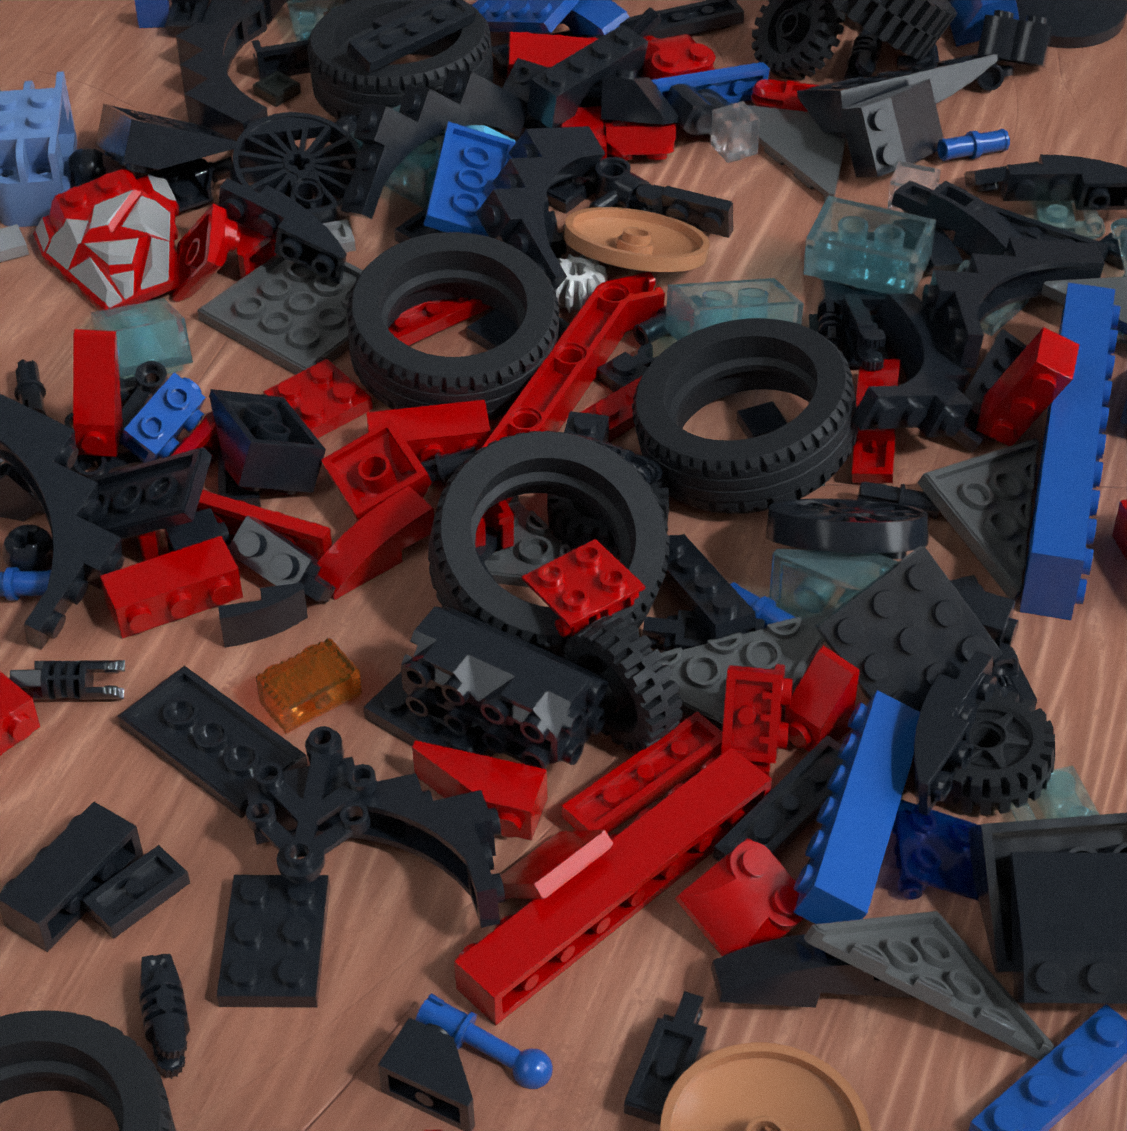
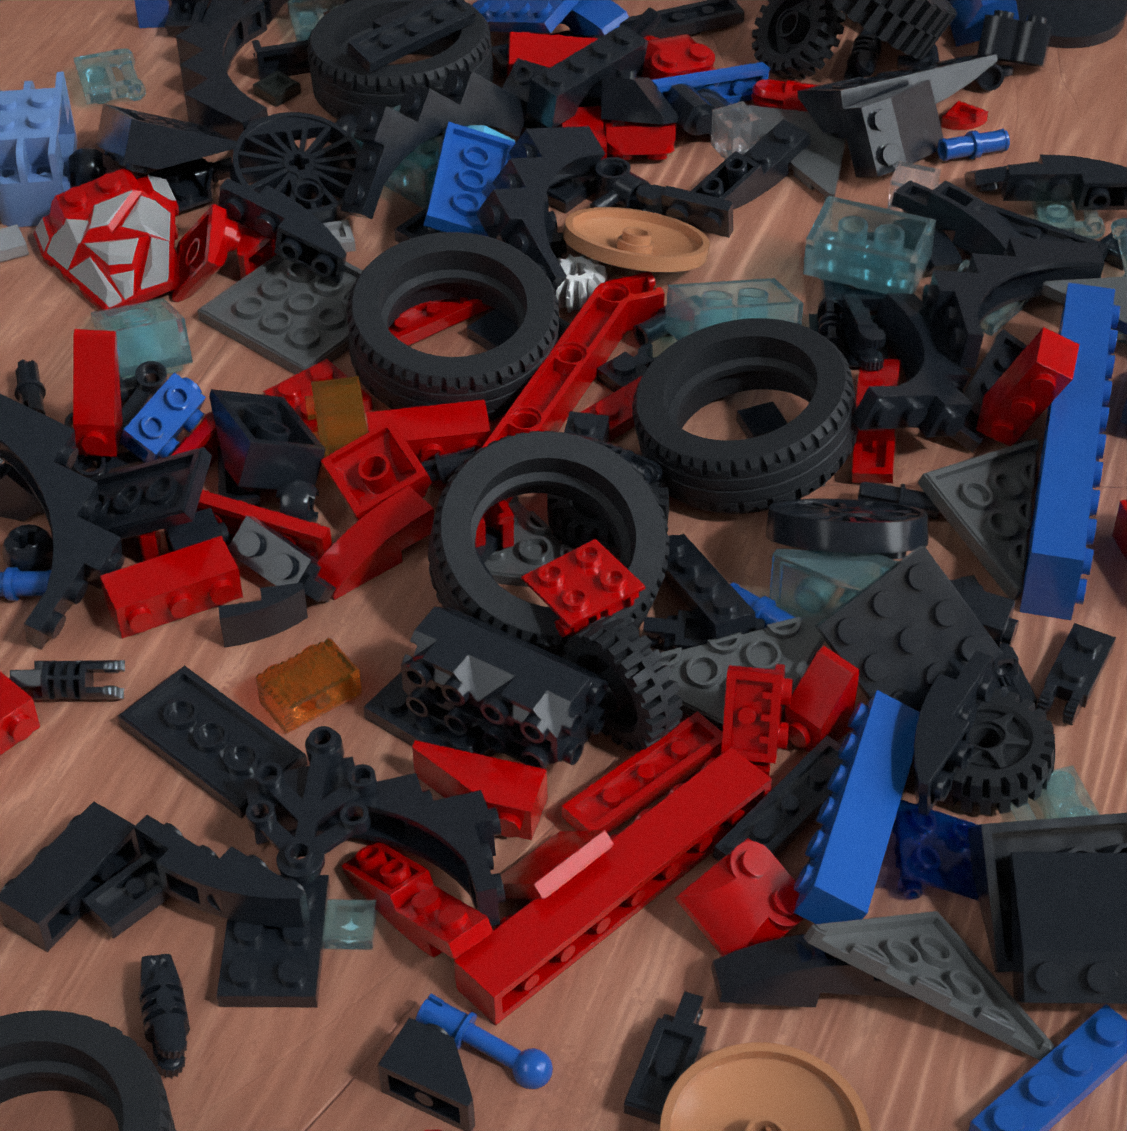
(99, 81): none -> clear light blue plate
(226, 886): none -> black slope
(298, 499): none -> black piece
(337, 411): none -> clear orange brick
(350, 924): none -> clear light blue tile
(414, 904): none -> red slope
(759, 169): none -> black slope
(964, 117): none -> red tile
(1076, 670): none -> black hinge

